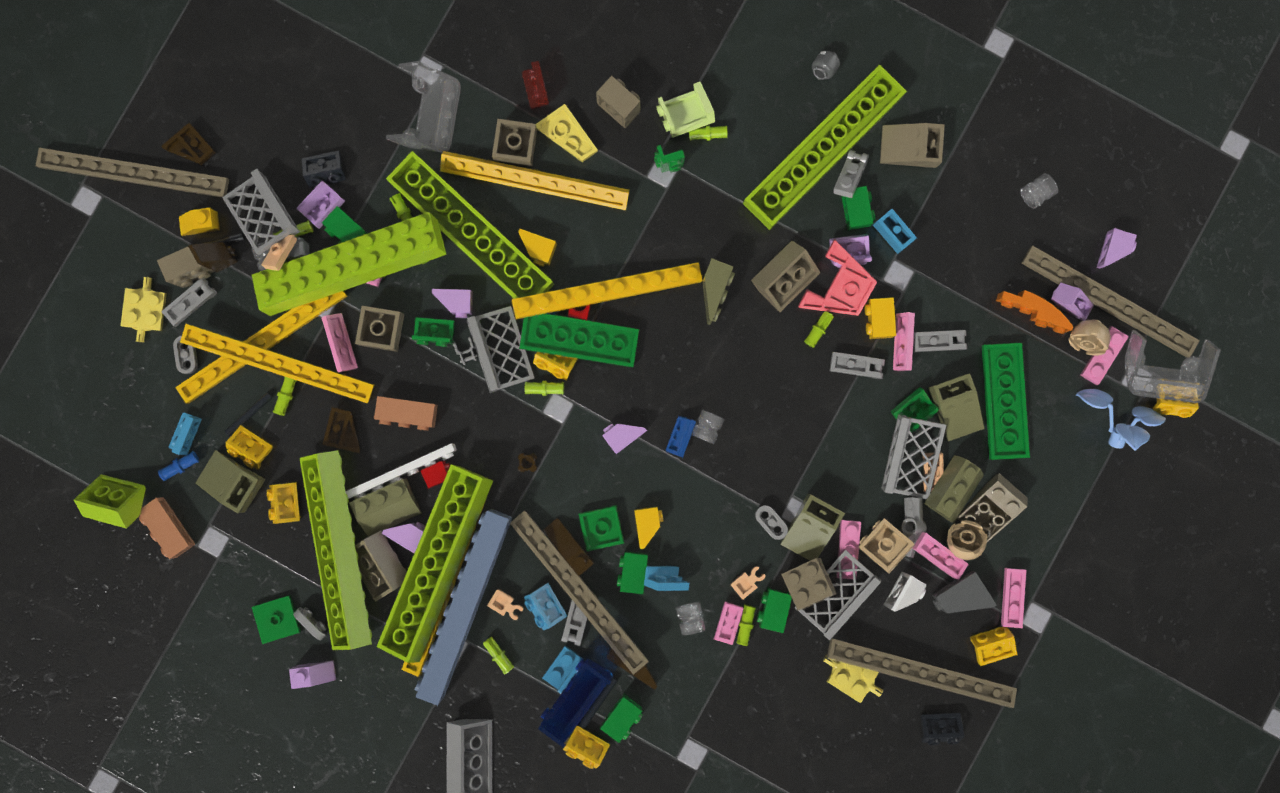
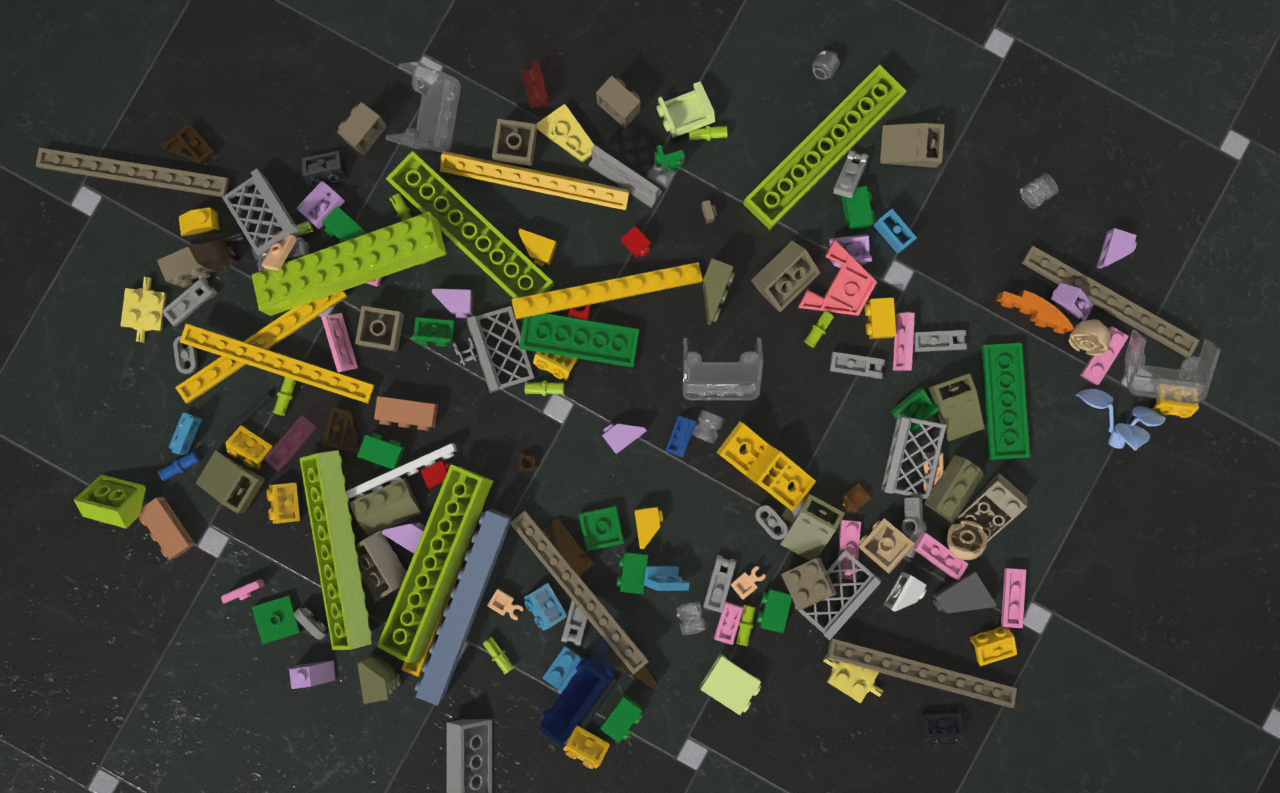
(243, 592): none -> bright pink plate
(290, 443): none -> clear pink plate
(362, 128): none -> dark tan brick
(377, 679): none -> olive slope
(381, 451): none -> green brick
(624, 177): none -> light grey fence
(636, 242): none -> red brick
(709, 211): none -> dark tan plate
(719, 584): none -> light grey plate
(722, 379): none -> clear windscreen
(730, 685): none -> yellowish green panel
(766, 466): none -> yellow bracket
(854, 498): none -> clear orange bracket

